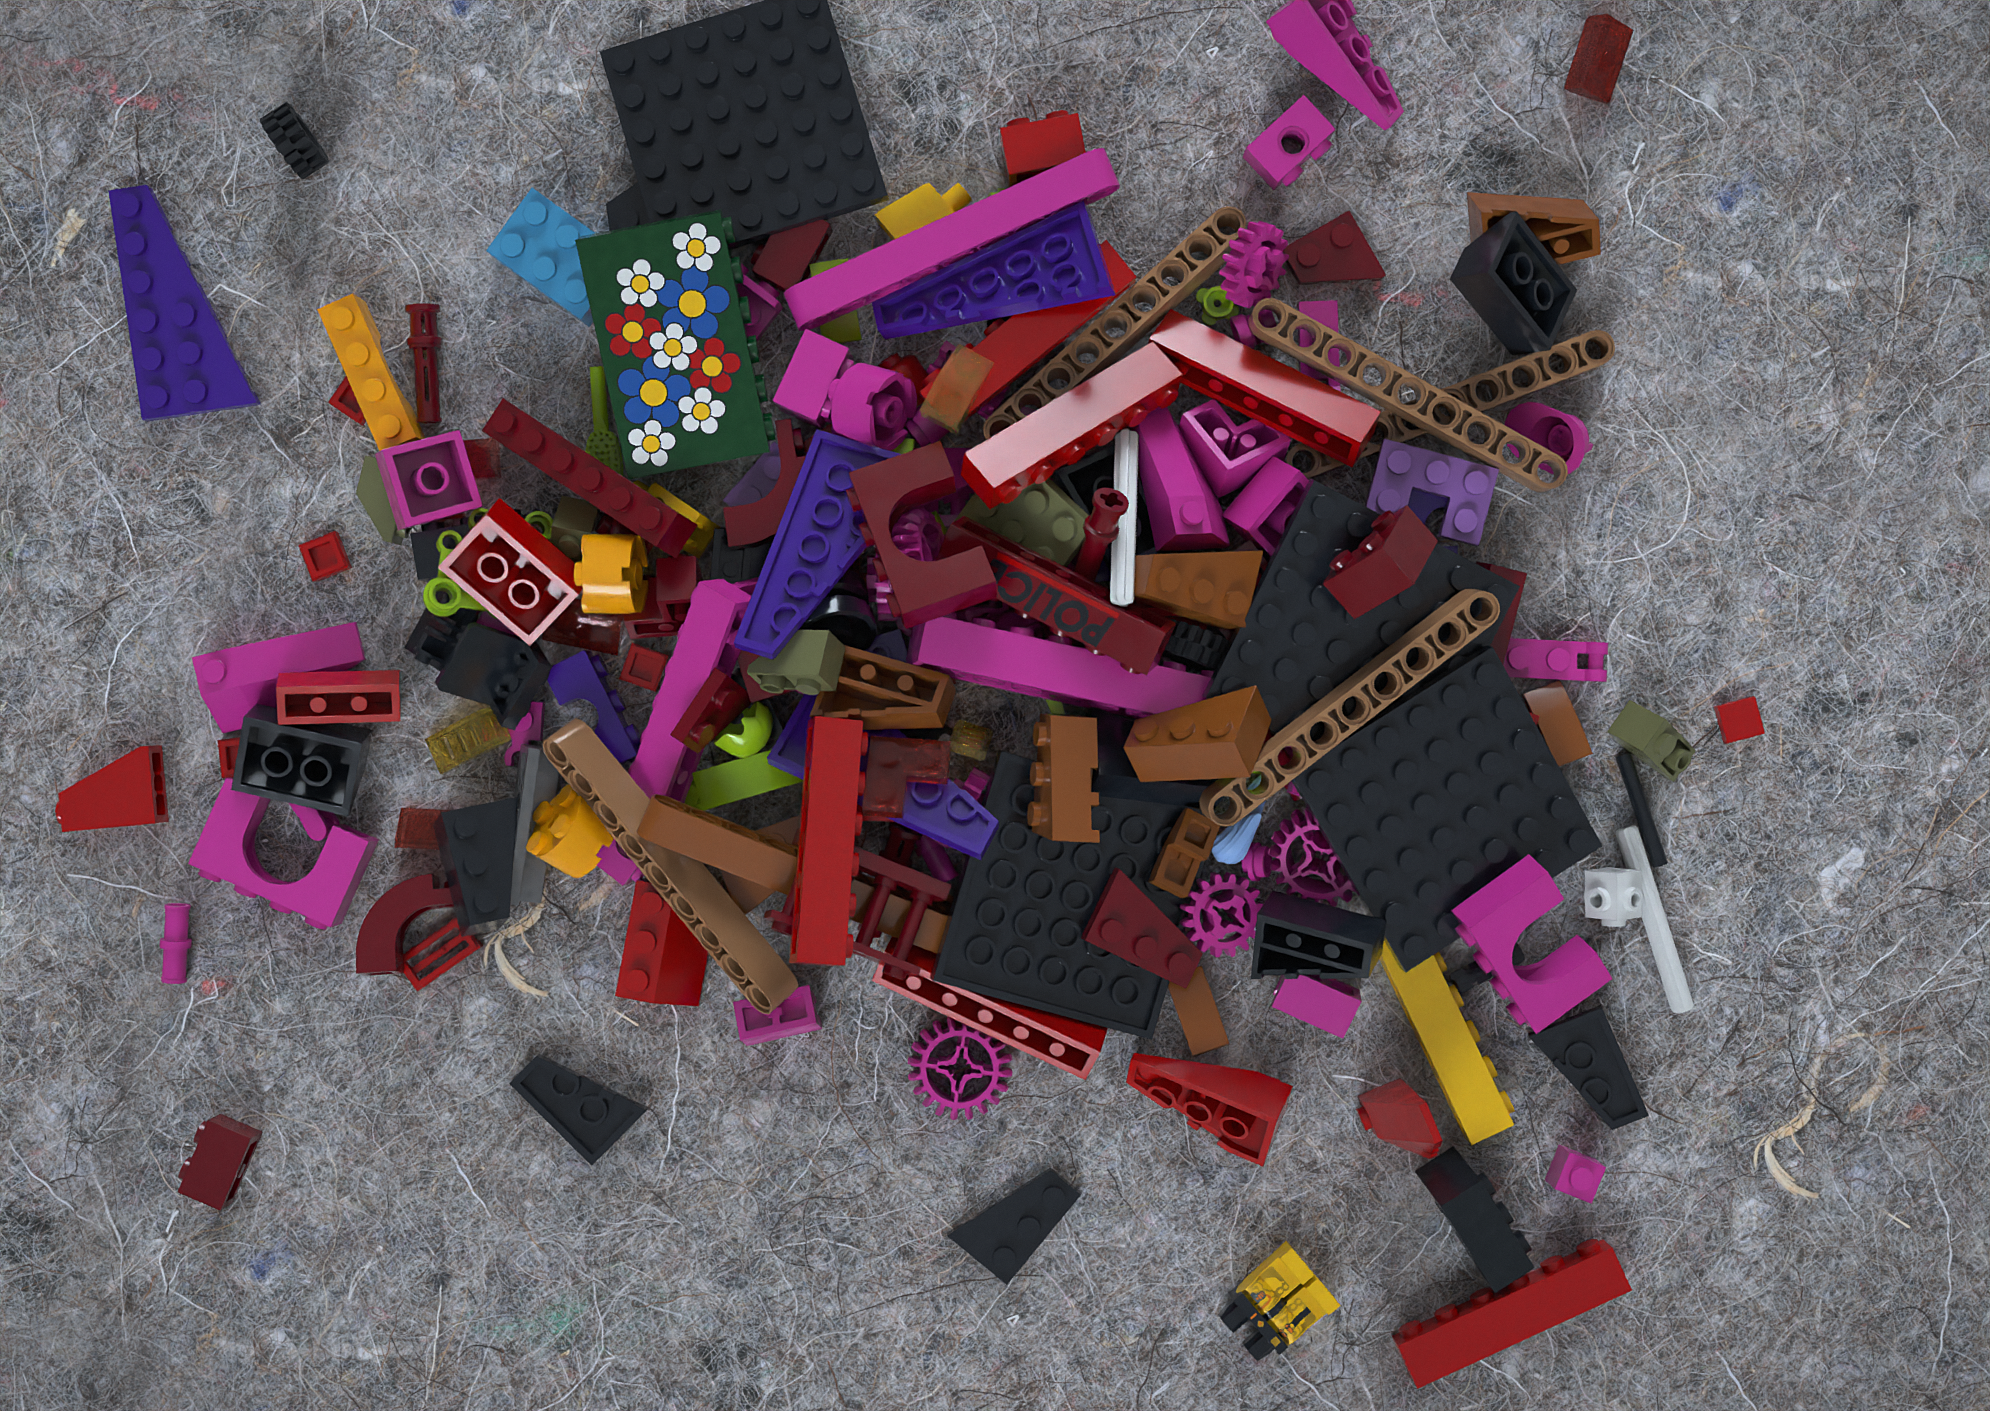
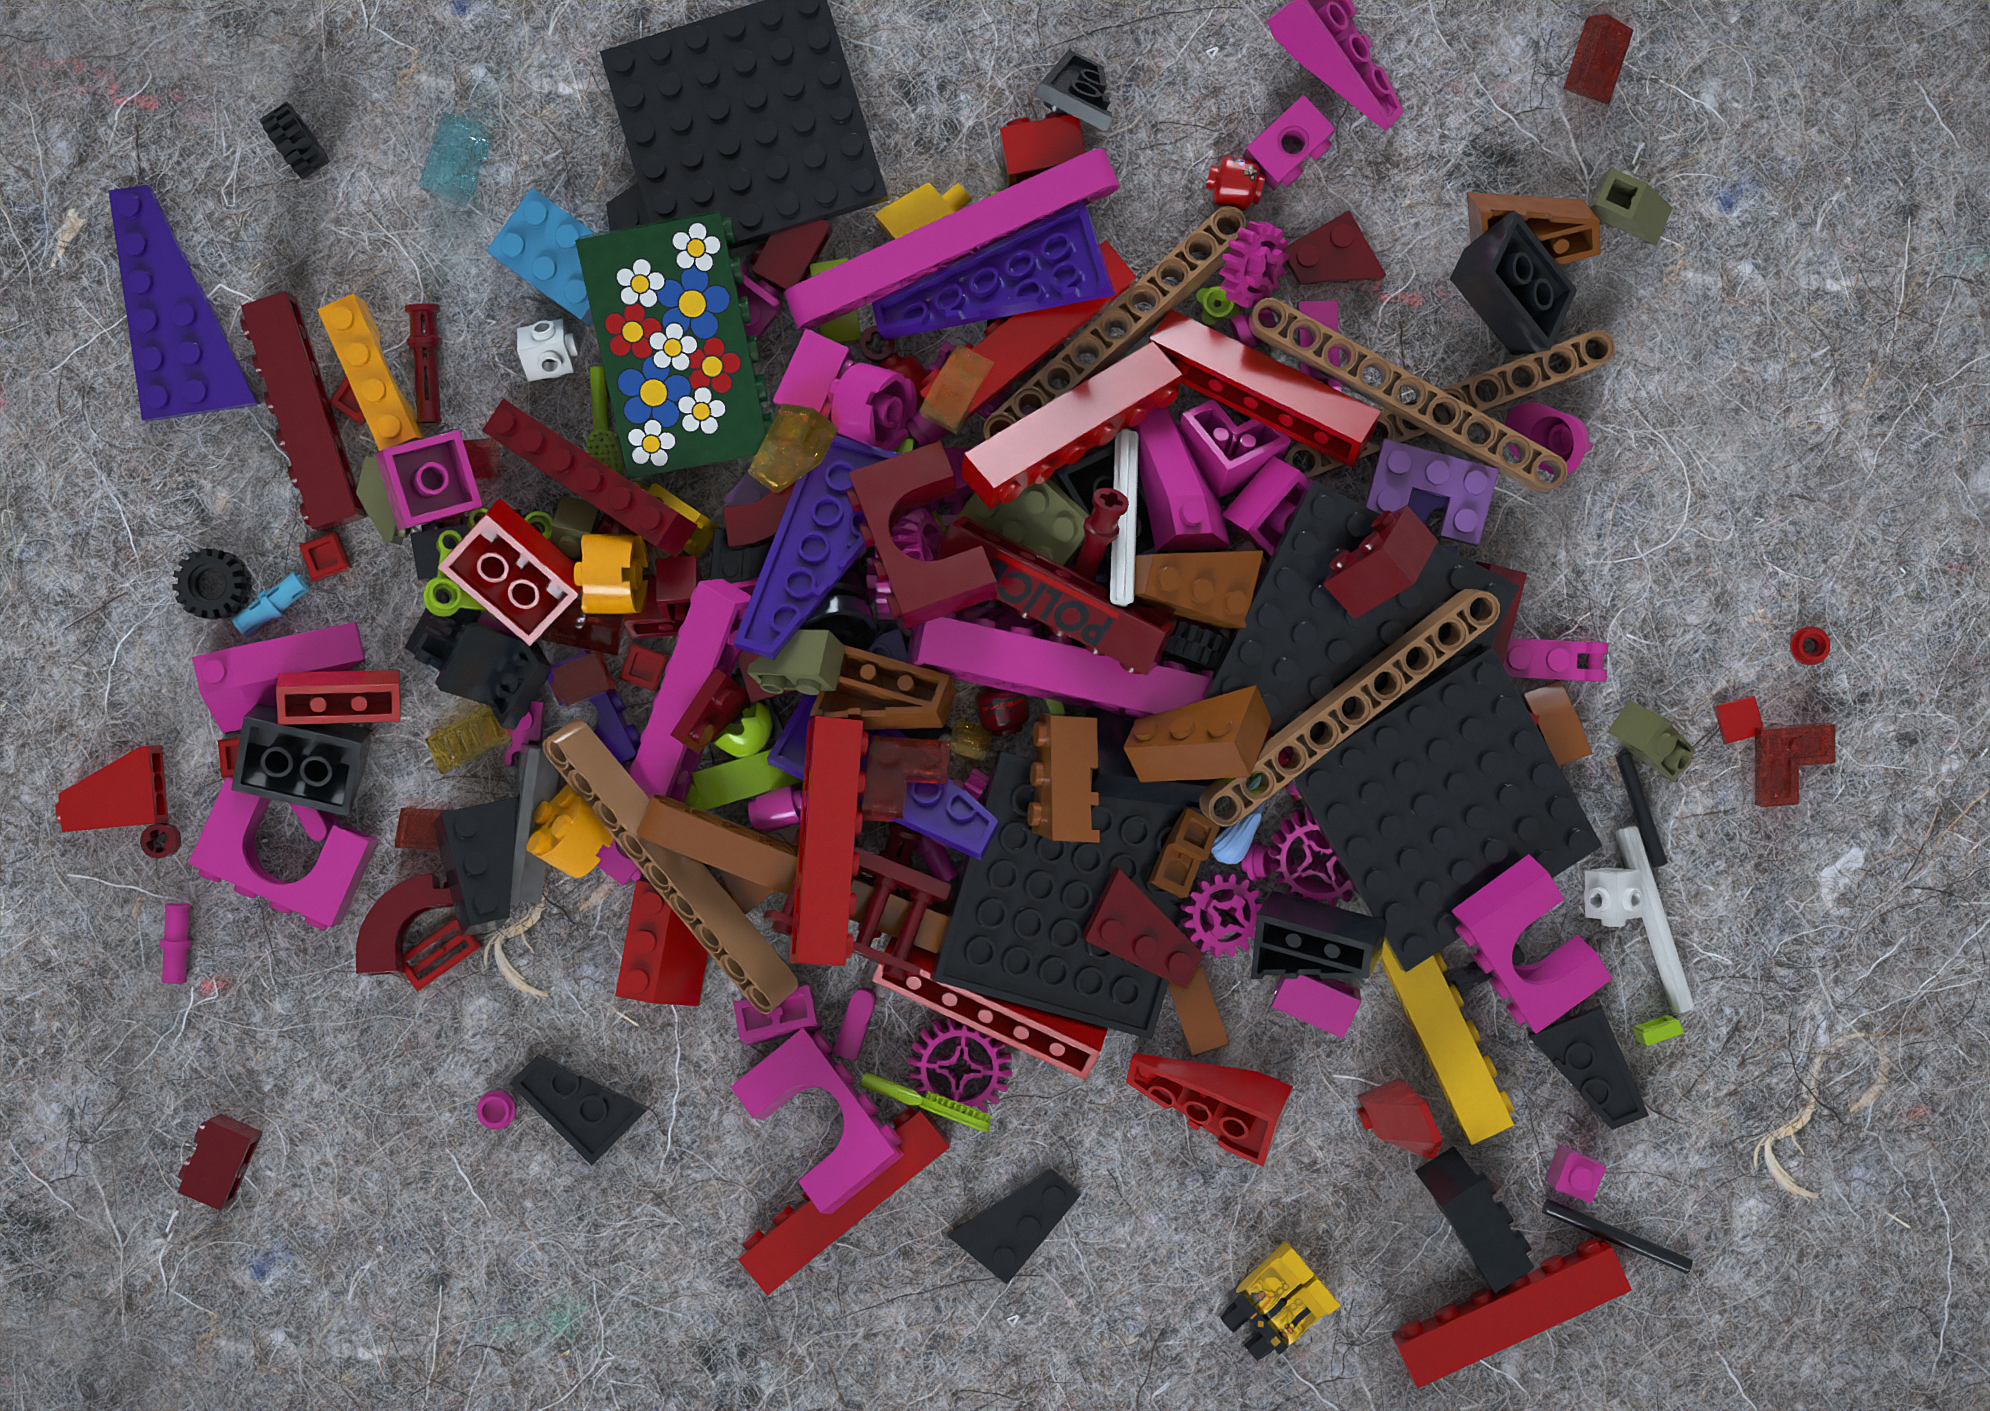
(150, 835): none -> dark red bush
(189, 579): none -> black tyre
(270, 604): none -> medium azure pin
(302, 411): none -> dark red brick
(455, 160): none -> clear light blue brick
(496, 1109): none -> dark pink plate
(546, 349): none -> white brick
(582, 680): none -> clear red brick
(776, 809): none -> dark pink brick
(792, 446): none -> clear yellow slope
(805, 1232): none -> red brick
(855, 1024): none -> dark pink bar
(865, 1145): none -> dark pink arch
(866, 338): none -> dark red bush
(931, 1102): none -> lime piece
(1002, 710): none -> dark red head
(1077, 88): none -> black wing
(1235, 182): none -> red head
(1617, 1236): none -> black bar
(1630, 206): none -> olive slope
(1657, 1030): none -> lime tile
(1781, 752): none -> clear red plate
(1821, 645): none -> red plate

